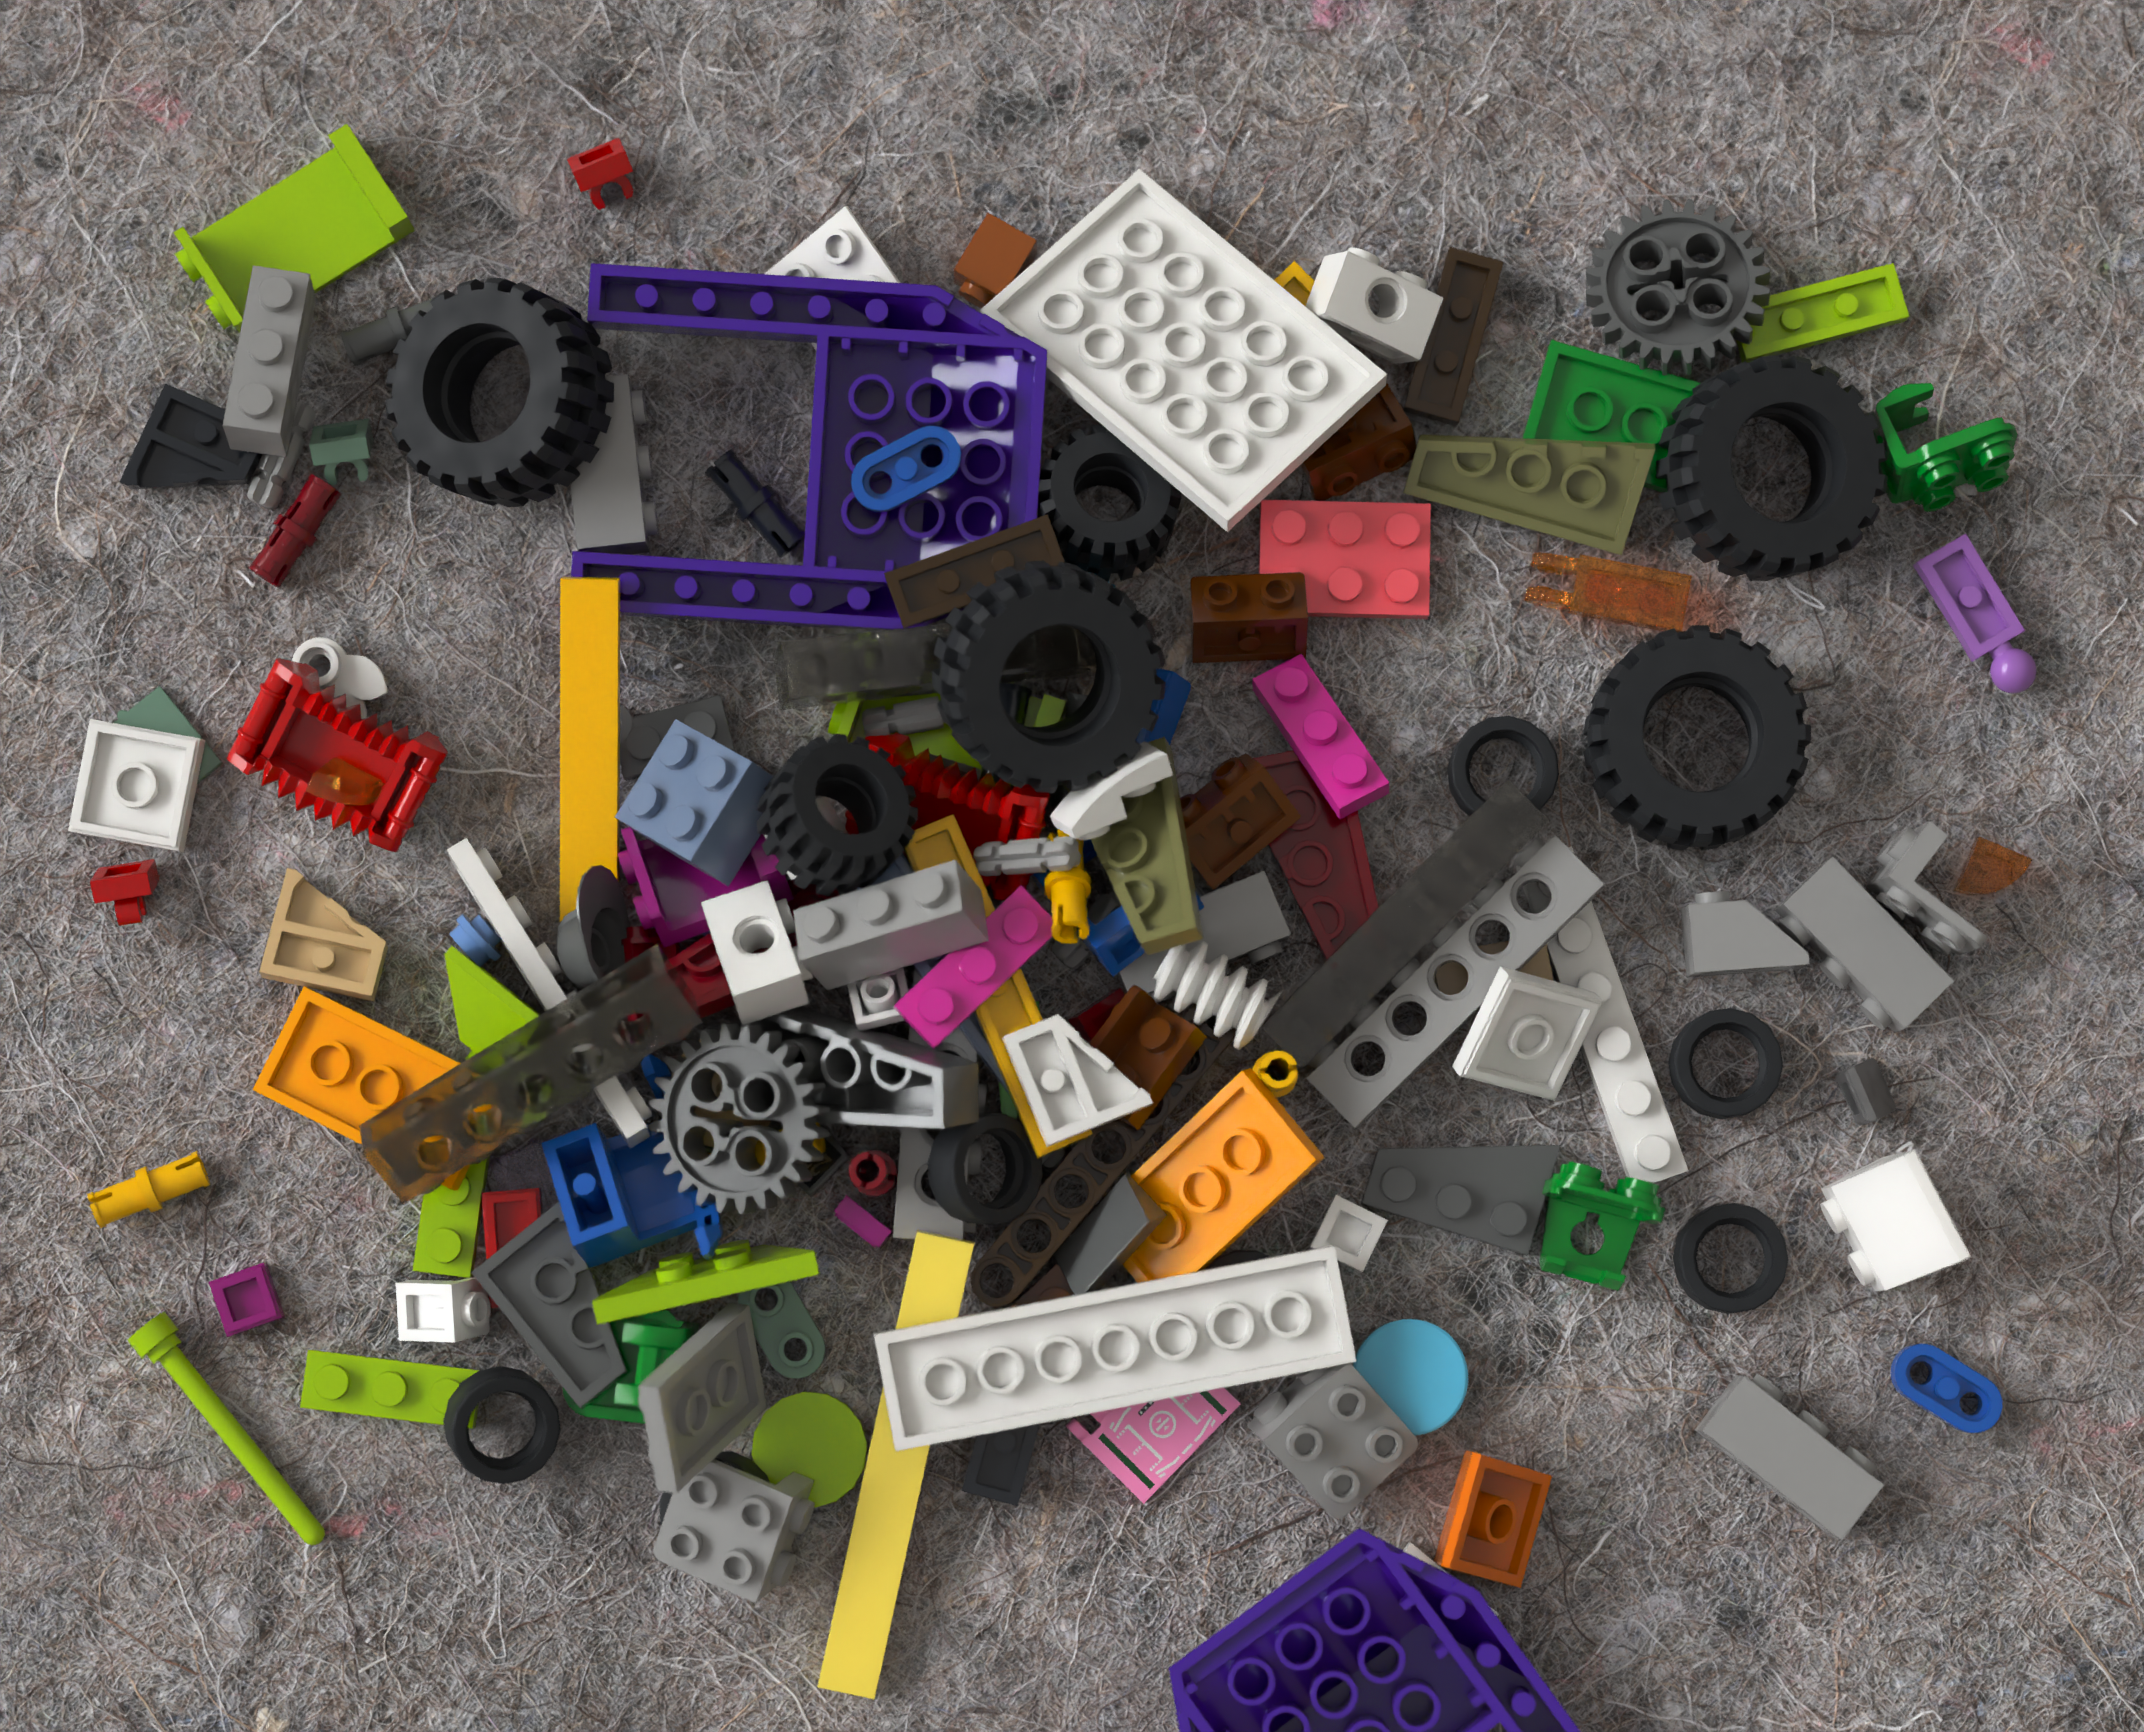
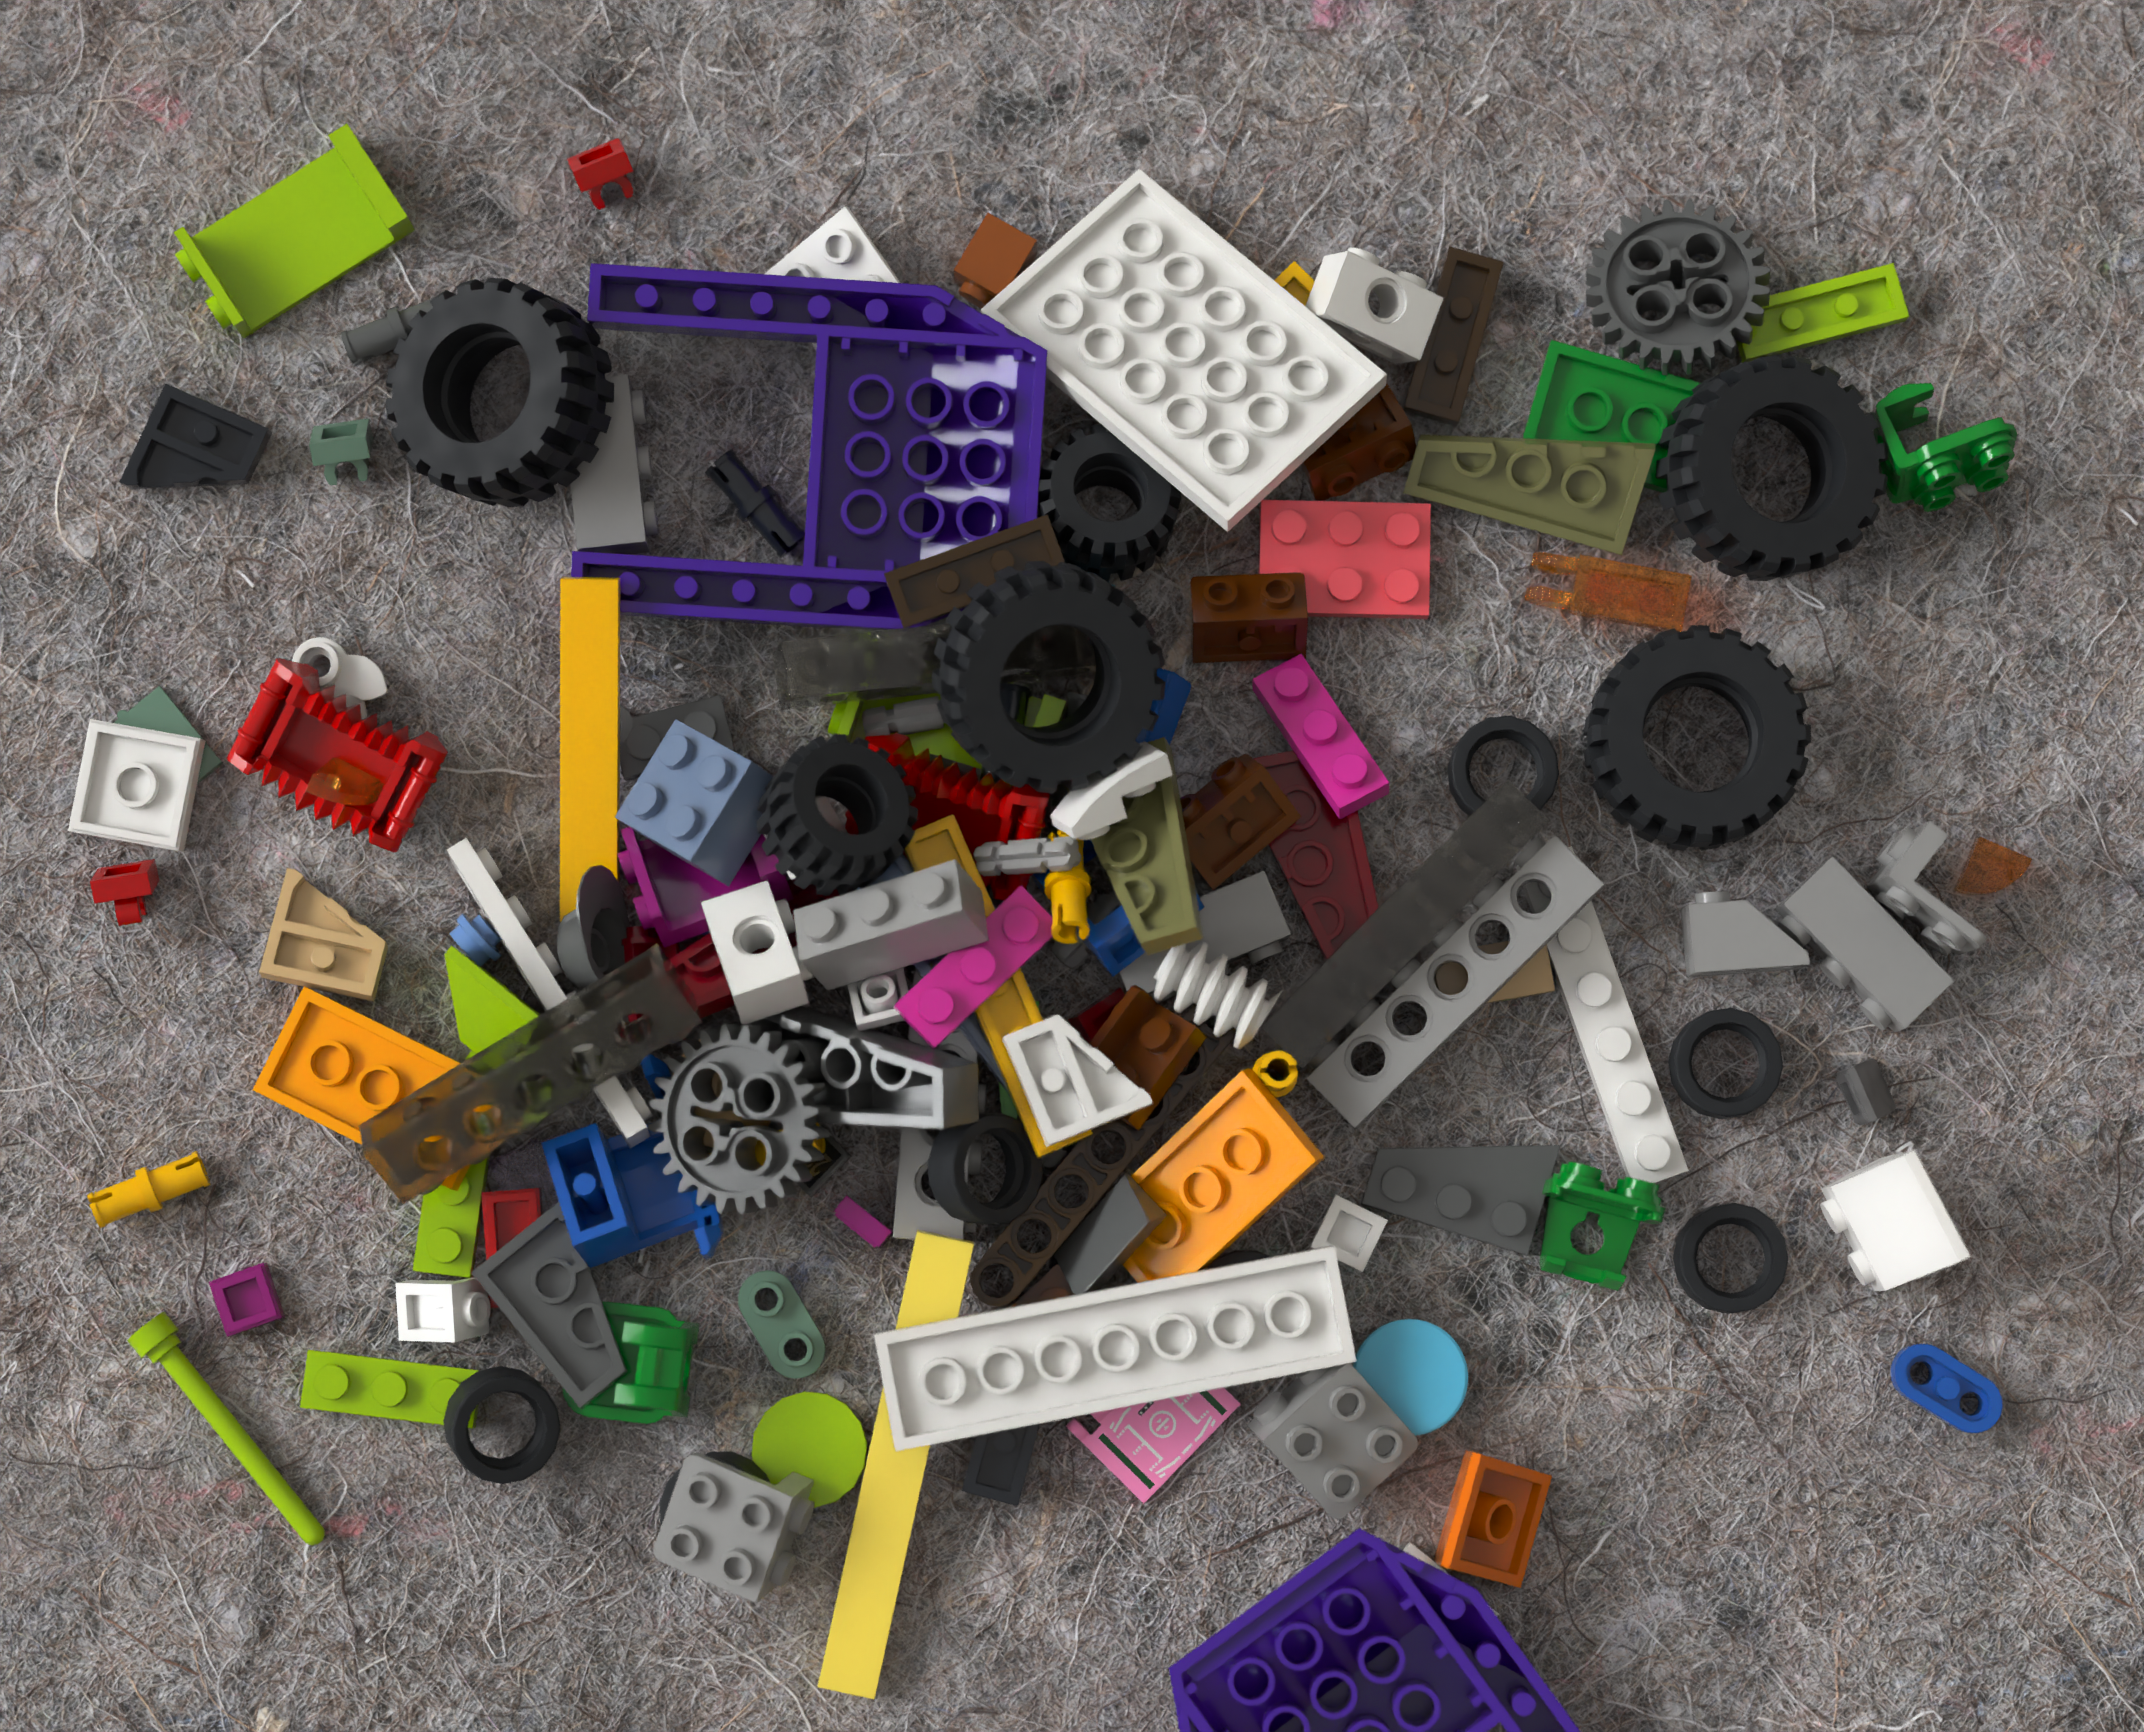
(267, 488): light grey axle -> none
(269, 361): light grey brick -> none
(295, 531): dark red pin -> none
(688, 1280): lime wing -> none
(702, 1397): light grey plate -> none
(866, 1162): dark red pin -> none
(904, 465): blue plate -> none
(1527, 1033): white tile -> none
(1791, 1455): light grey brick -> none
(1977, 612): medium lavender plate -> none

